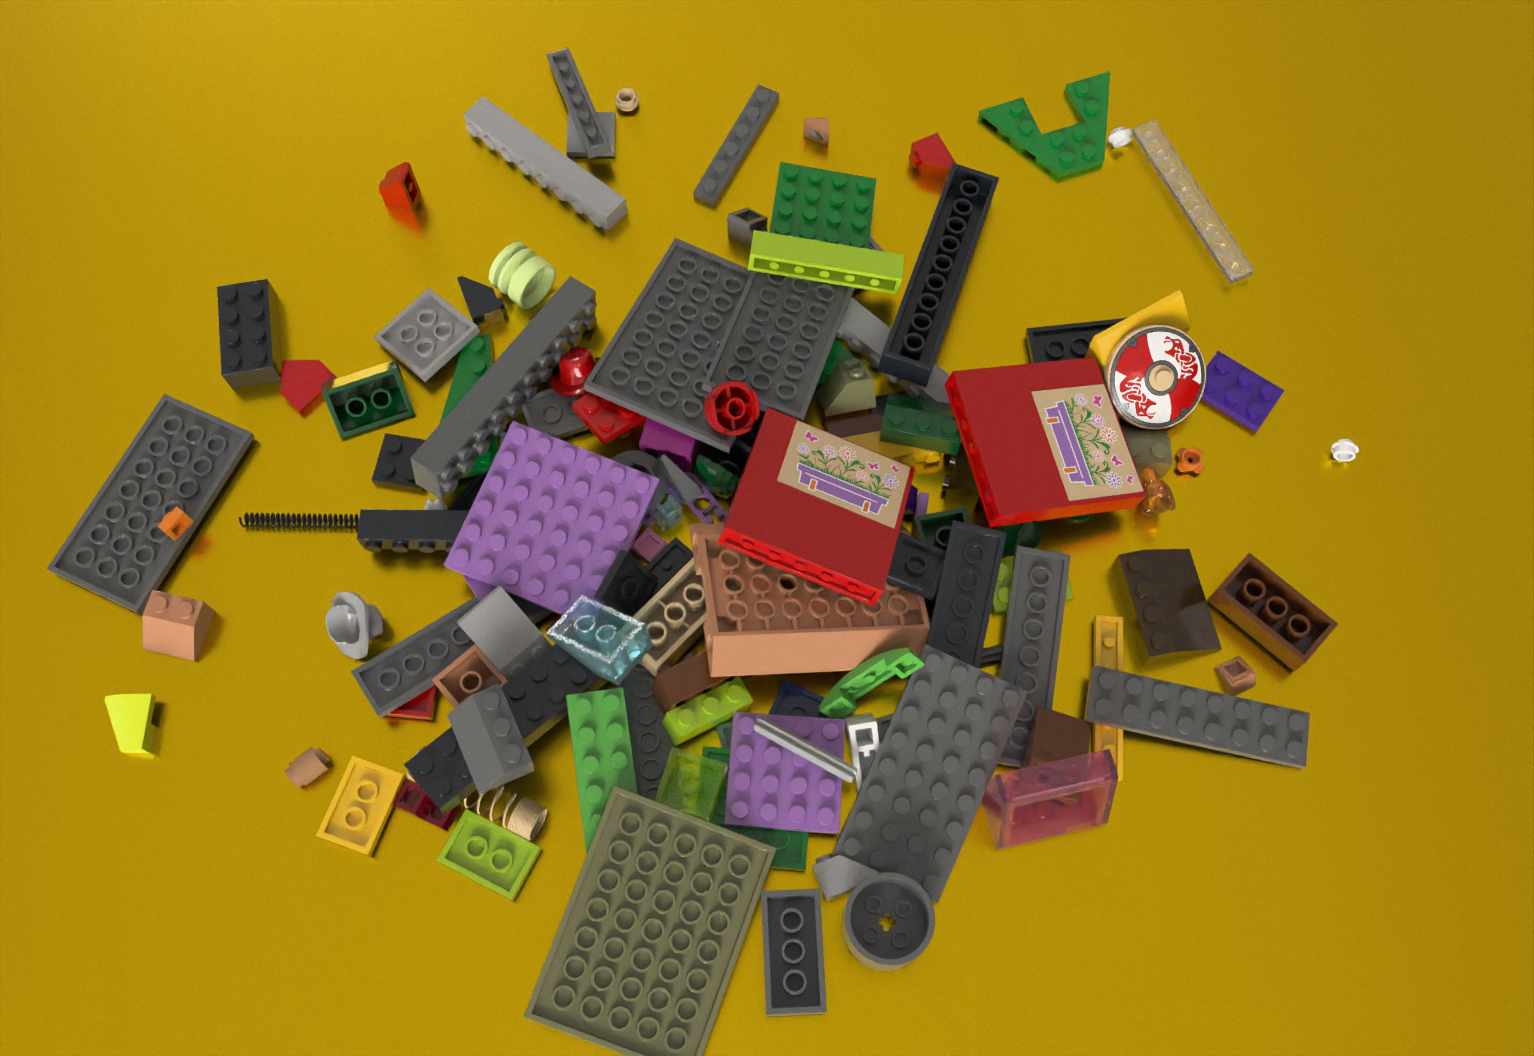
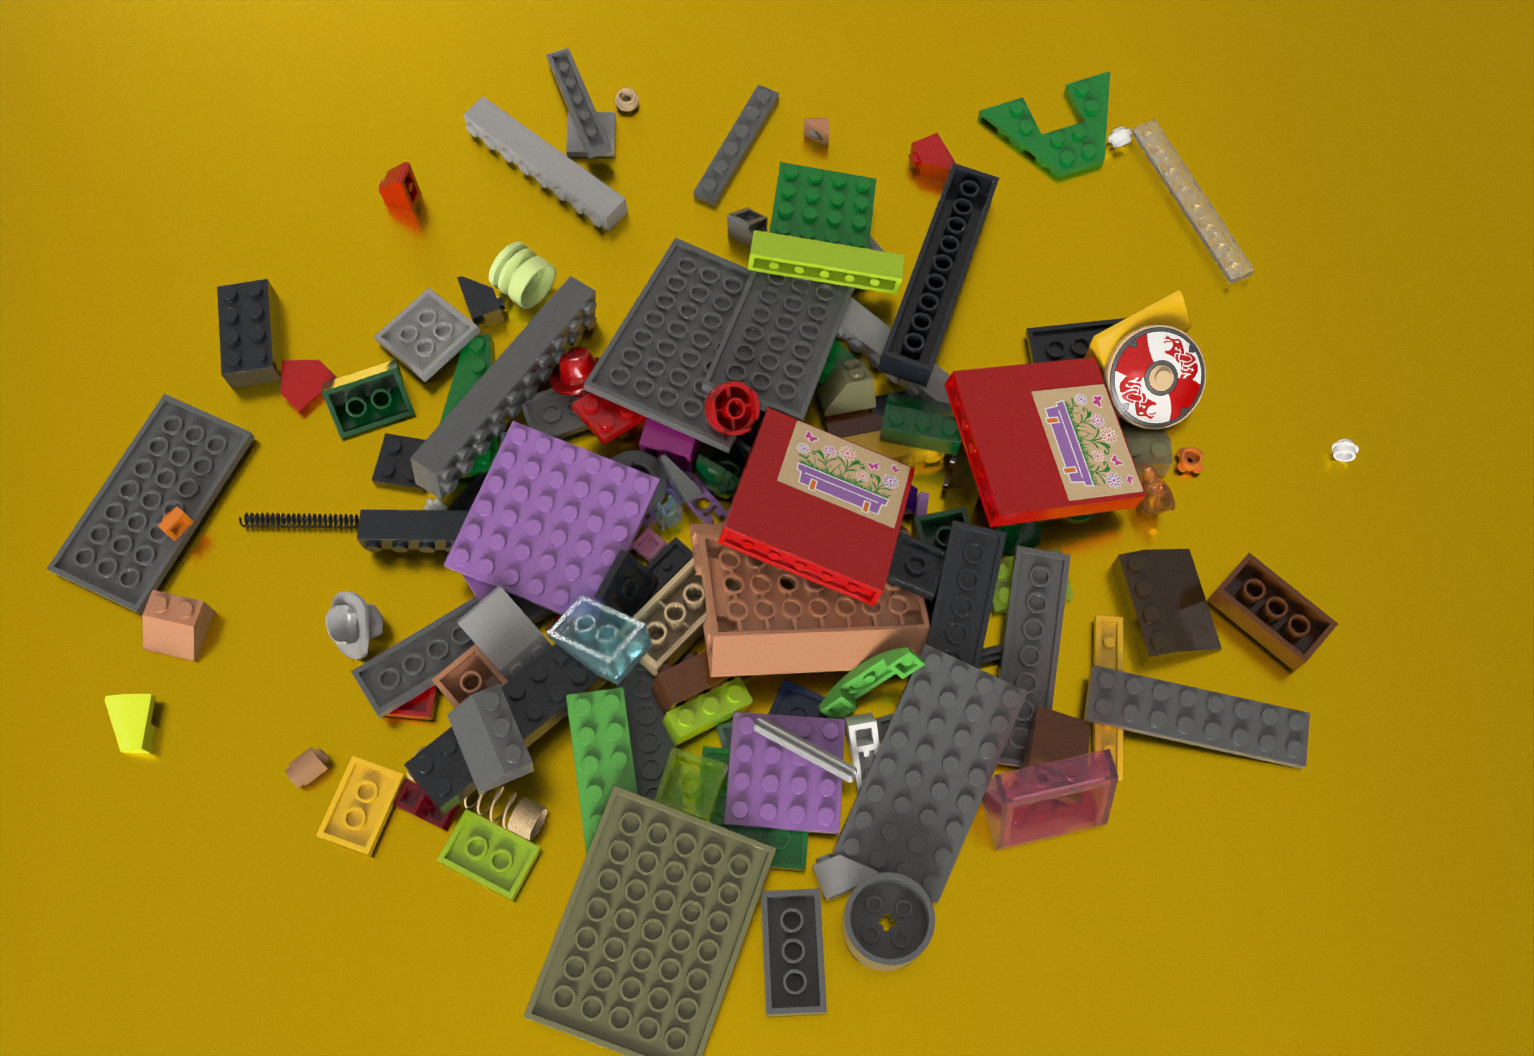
(1236, 675): nougat slope -> none
(1239, 391): dark purple plate -> none

